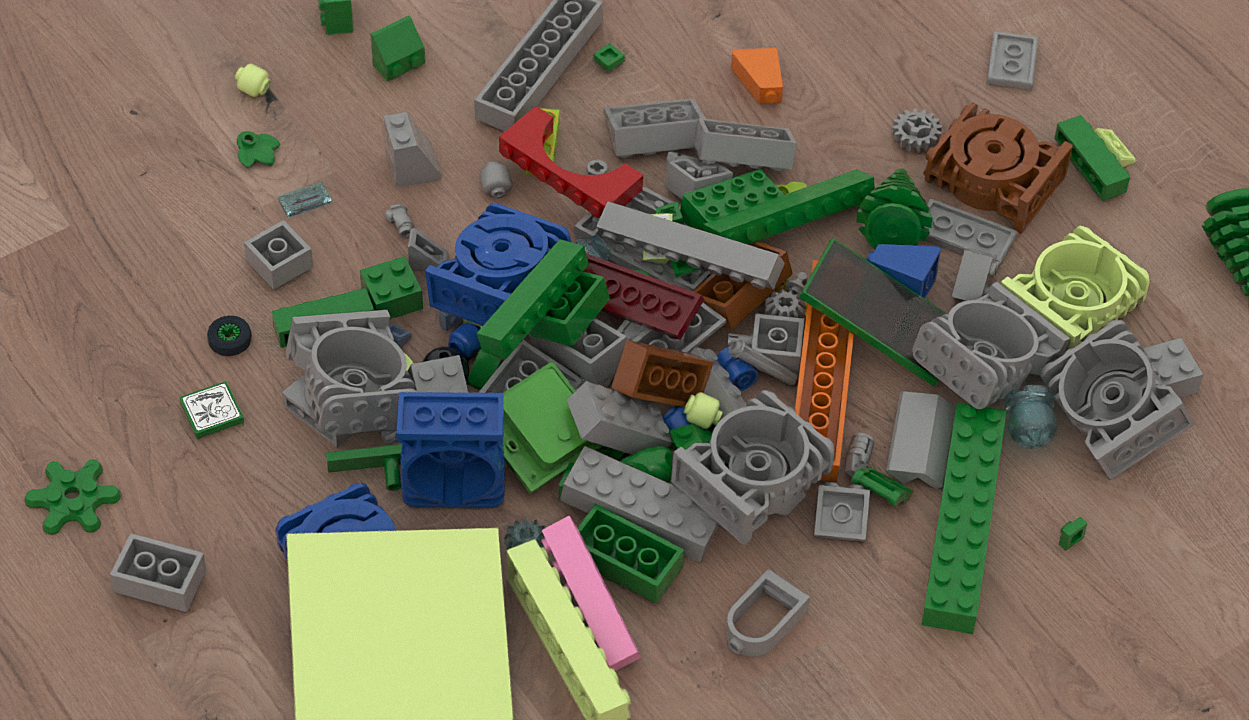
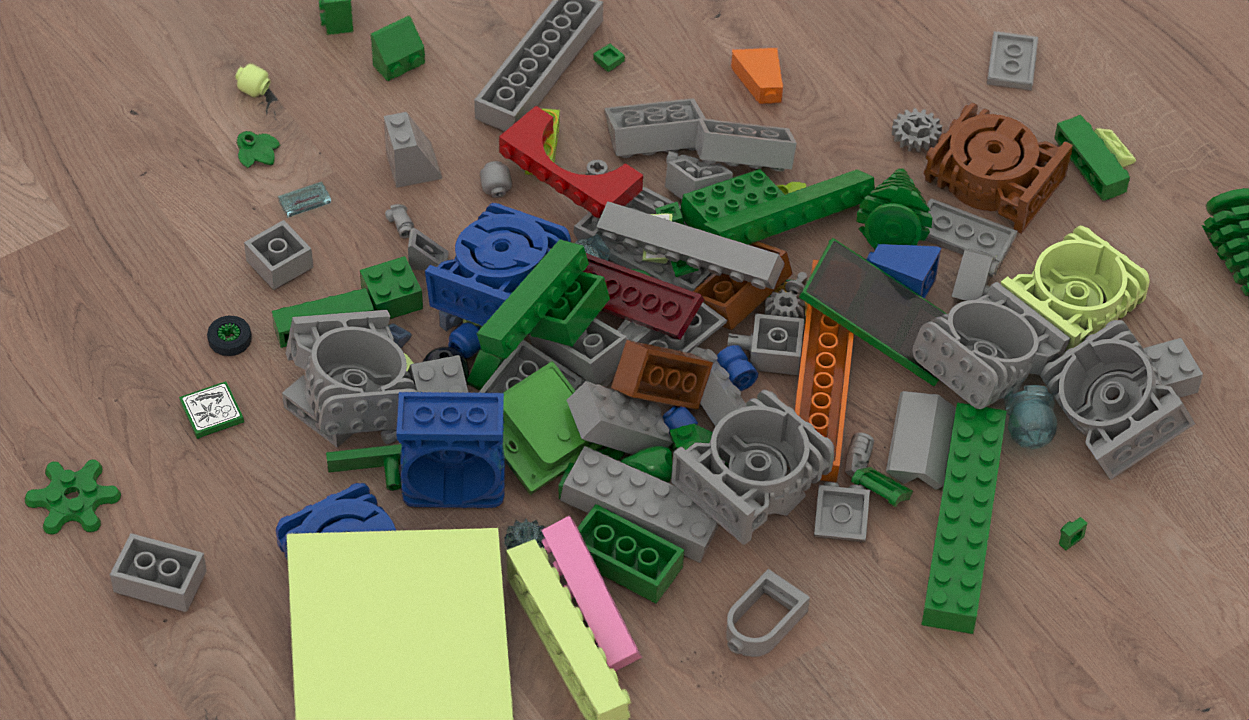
(702, 410): yellowish green head -> none
(740, 350): light grey axle -> none

